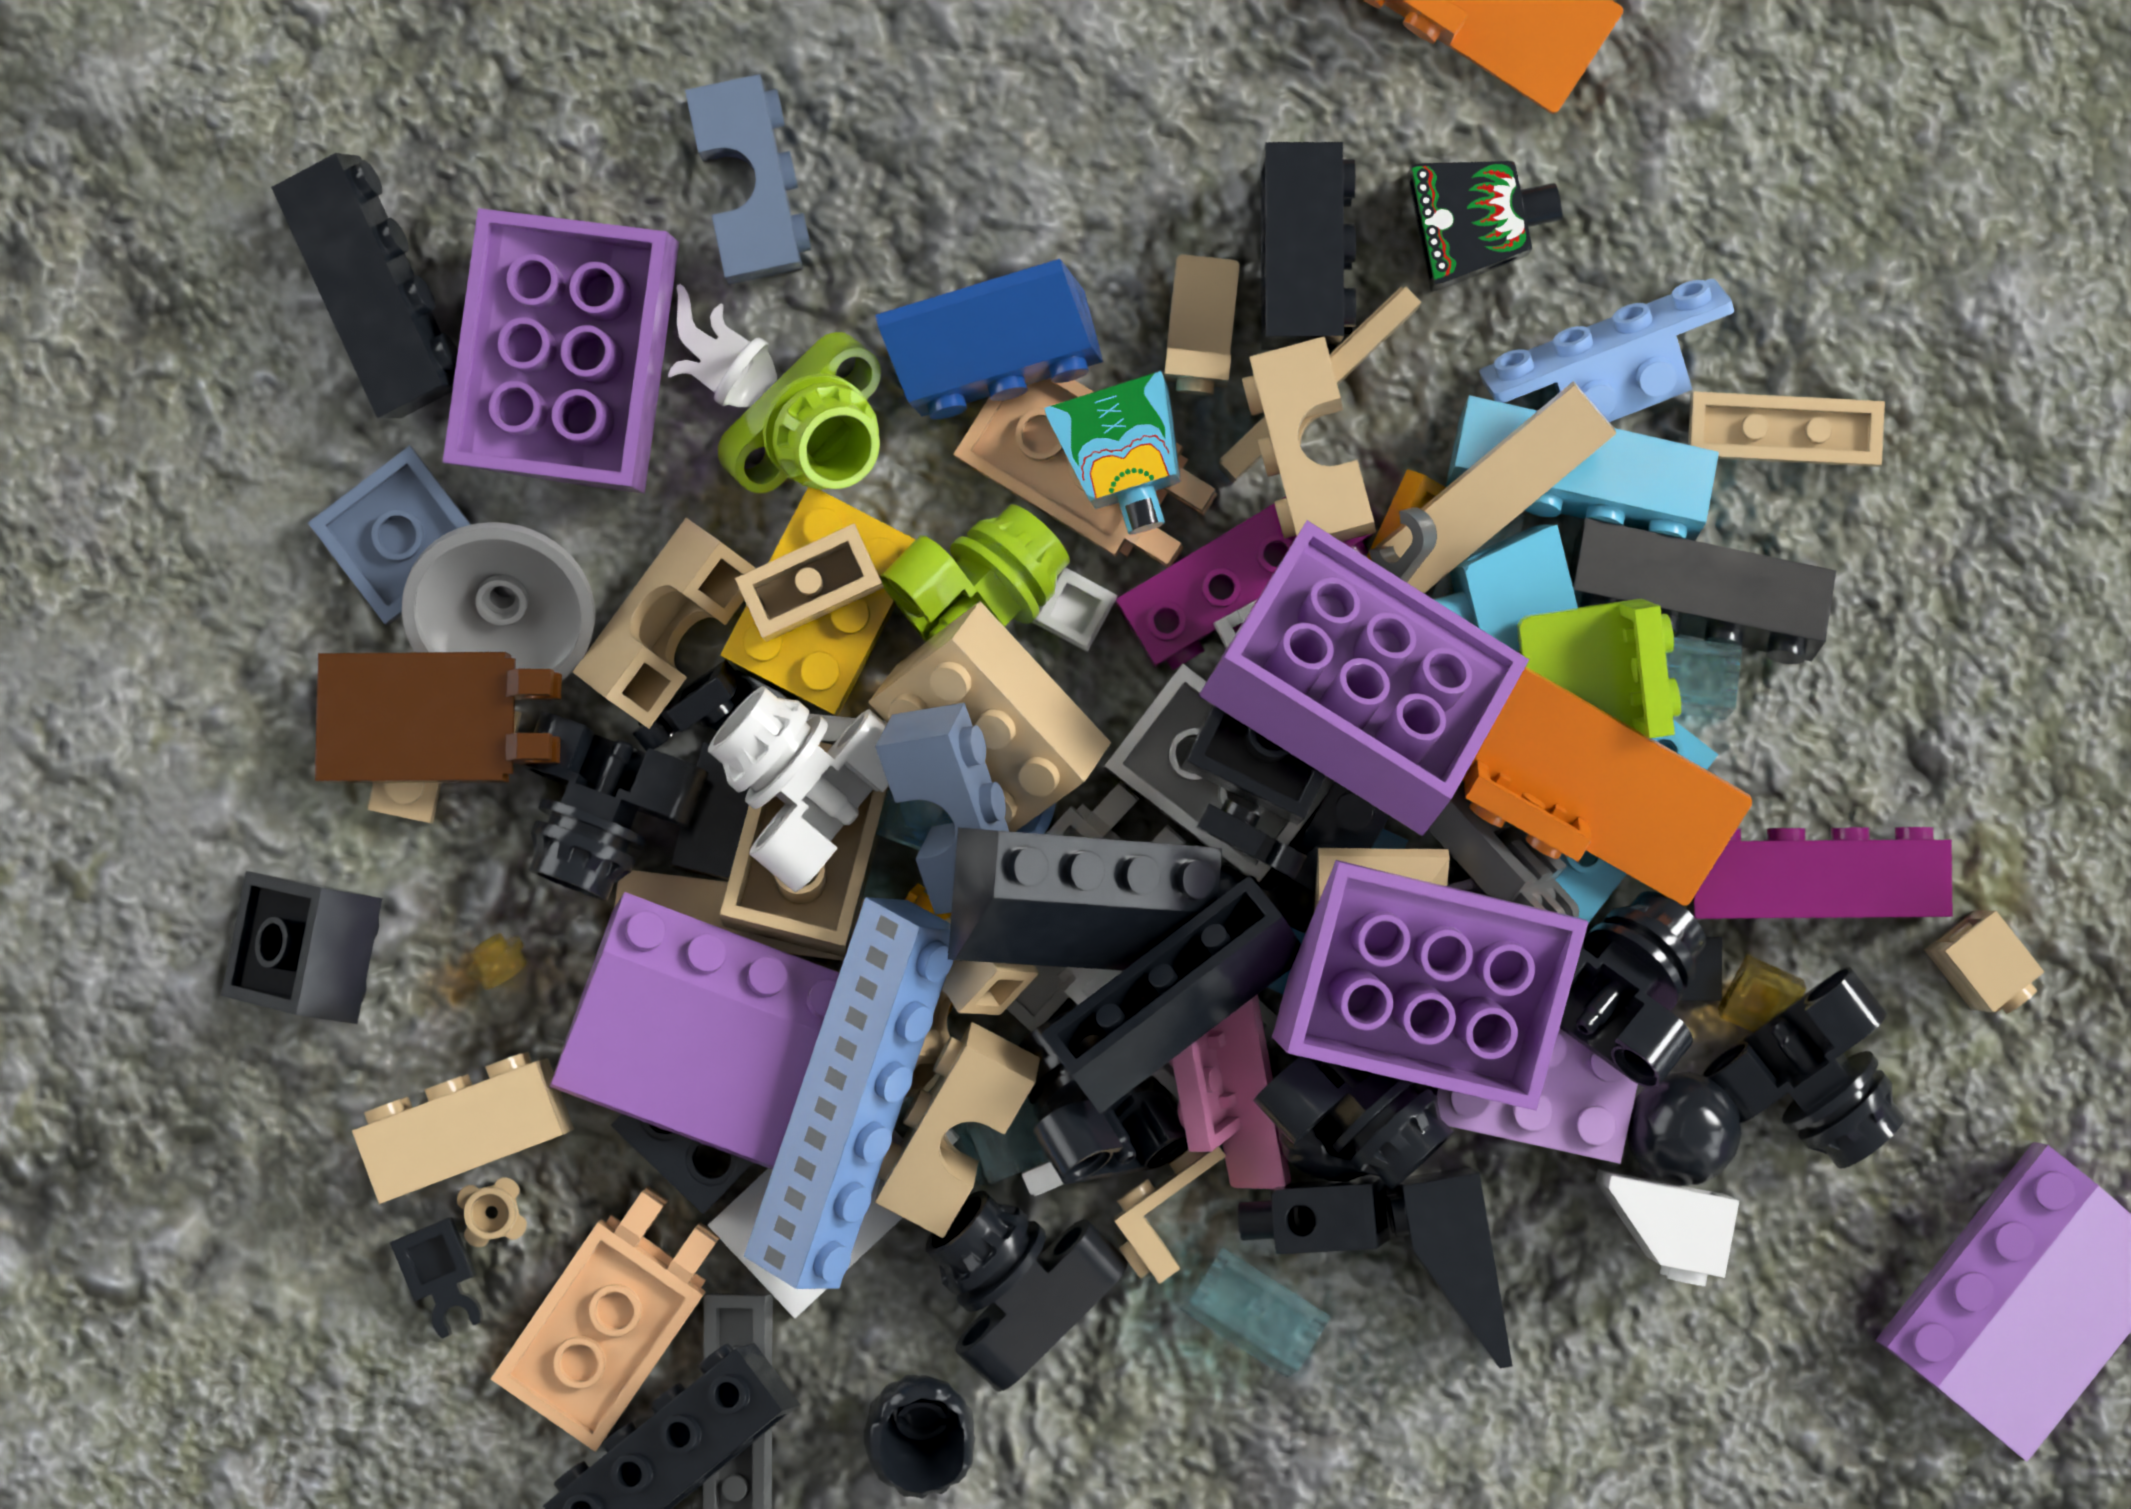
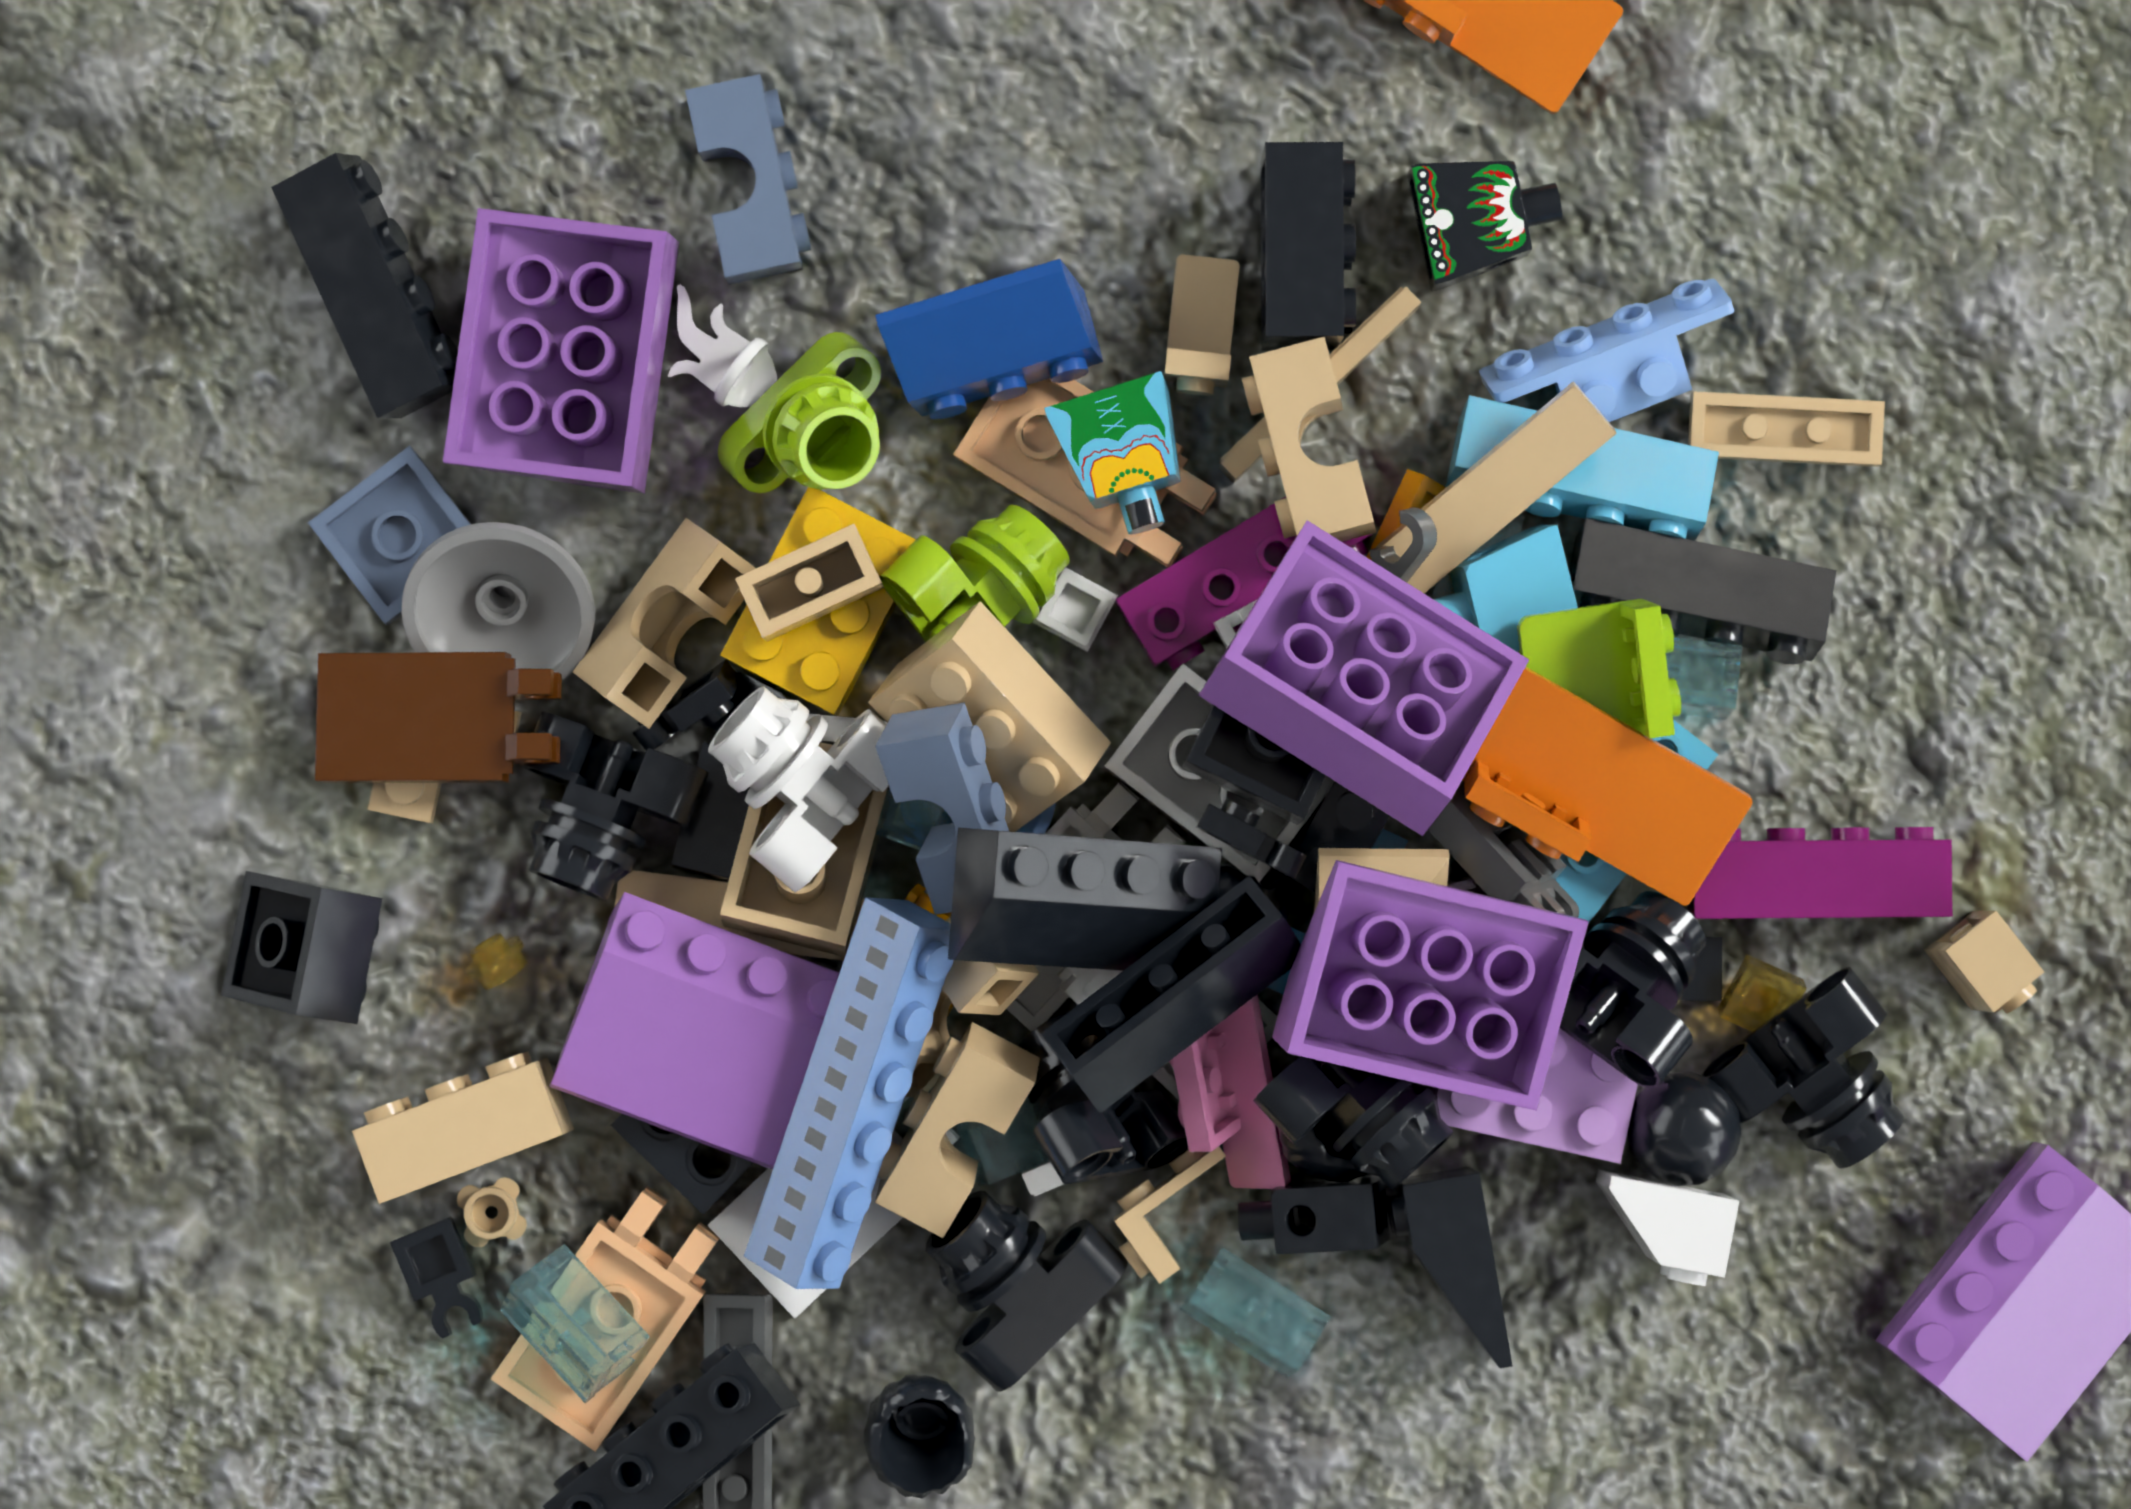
(573, 1322): none -> clear light blue hinge

